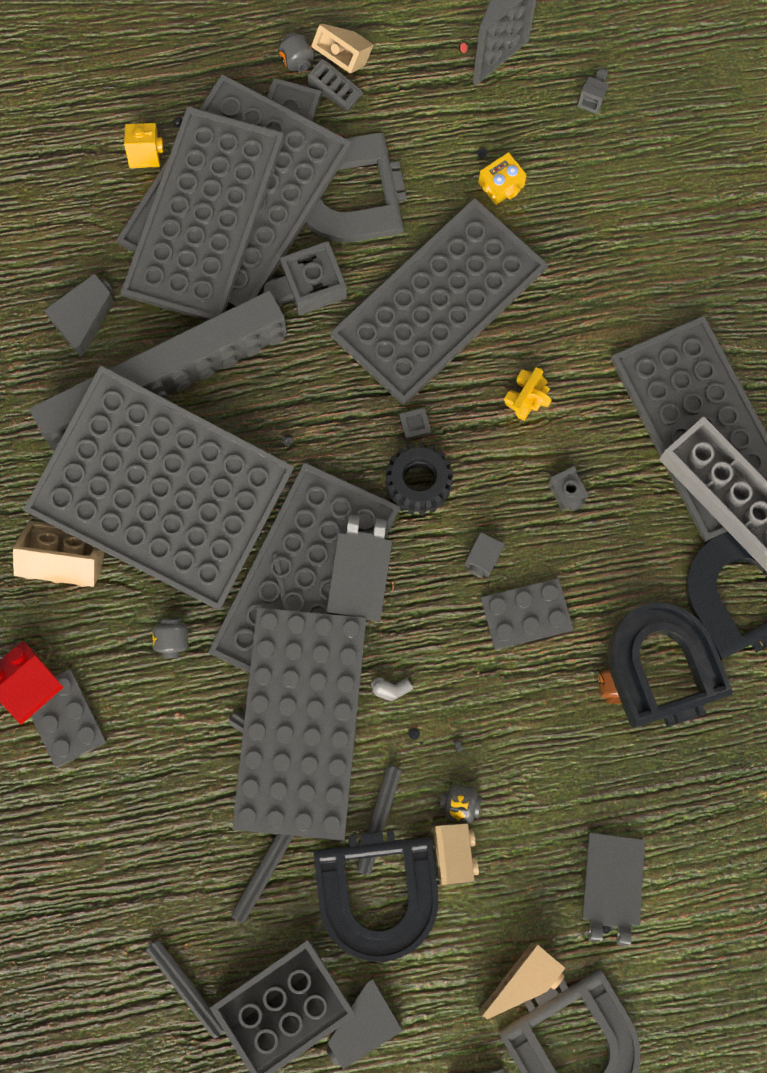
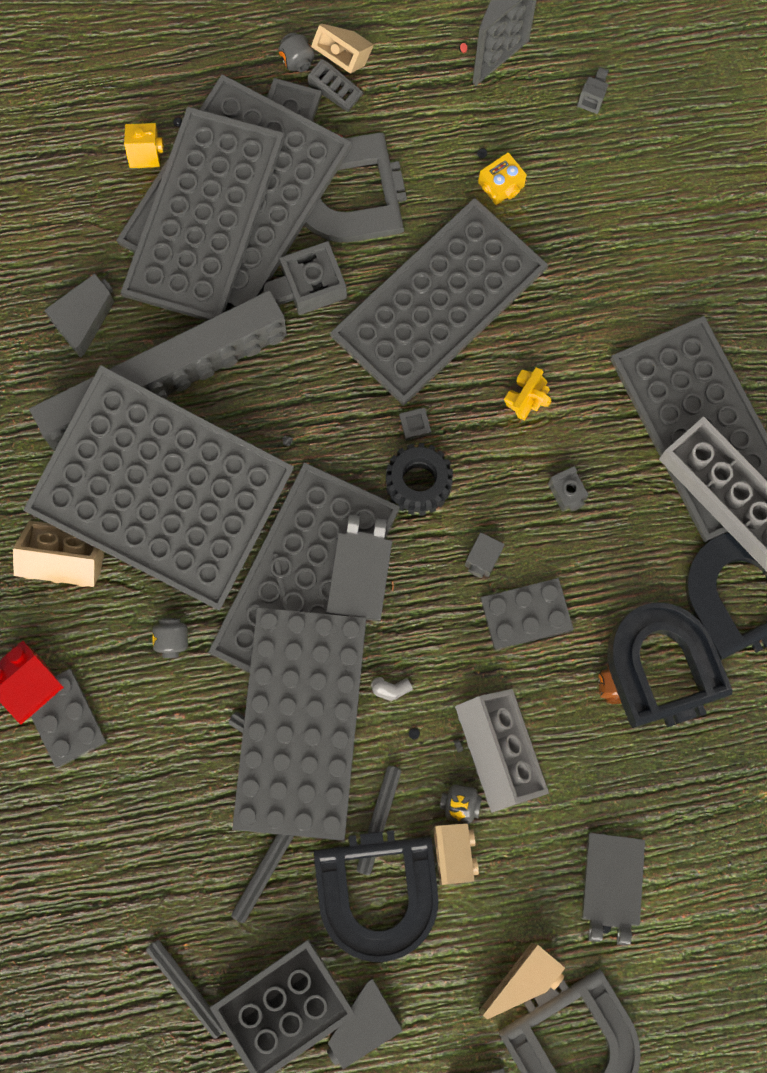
(501, 749): none -> light grey slope

